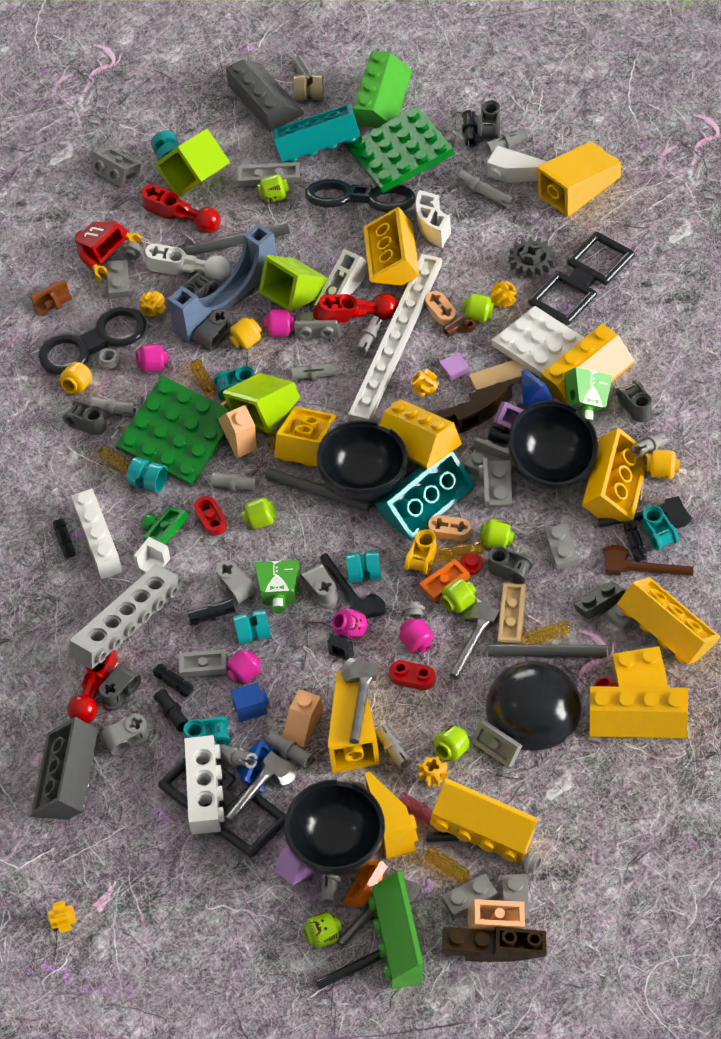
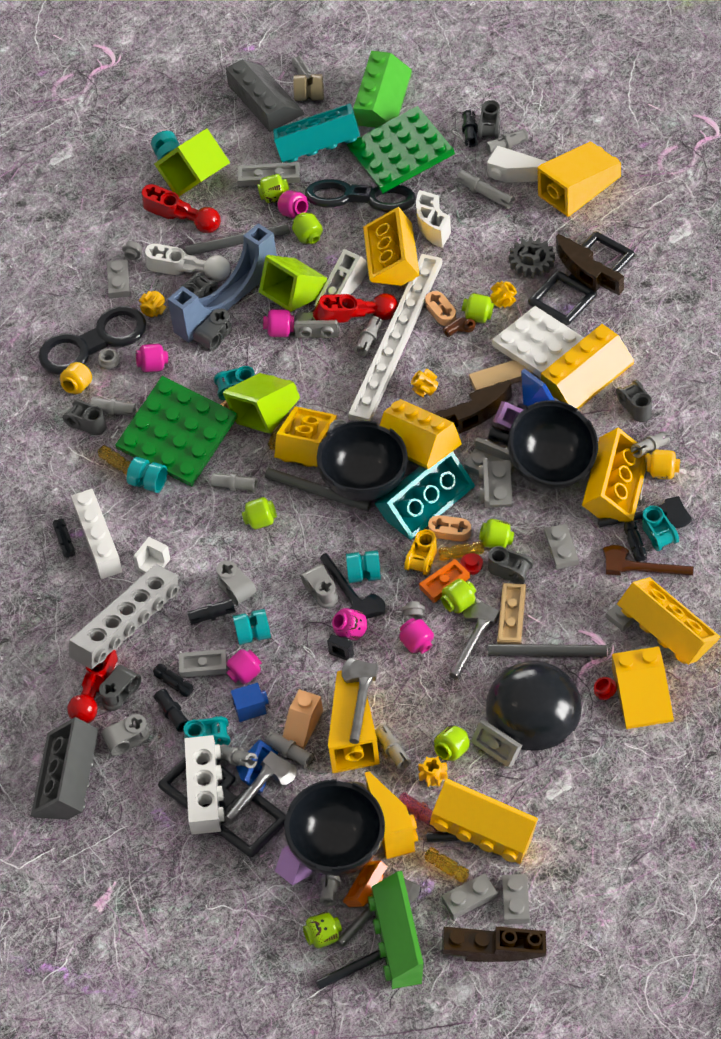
(50, 297): dark orange hips -> none
(62, 916): yellow gear -> none
(99, 242): red torso -> none
(114, 165): light grey bracket -> none
(164, 527): green plate -> none
(202, 377): clear yellow axle -> none
(211, 517): red plate -> none
(239, 431): light nougat slope -> none
(245, 333): yellow head -> none
(278, 583): bright green torso -> none
(292, 203): none -> dark pink head
(307, 228): none -> lime head
(328, 370): light grey pin -> none
(411, 675): red plate -> none
(454, 367): lavender tile -> none
(493, 913): light nougat slope -> none
(531, 862): light grey plate -> none
(547, 632): clear yellow axle -> none
(587, 390): torso -> none
(588, 271): none -> dark brown slope
(599, 600): pearl dark grey plate -> none
(638, 712): yellow slope -> none

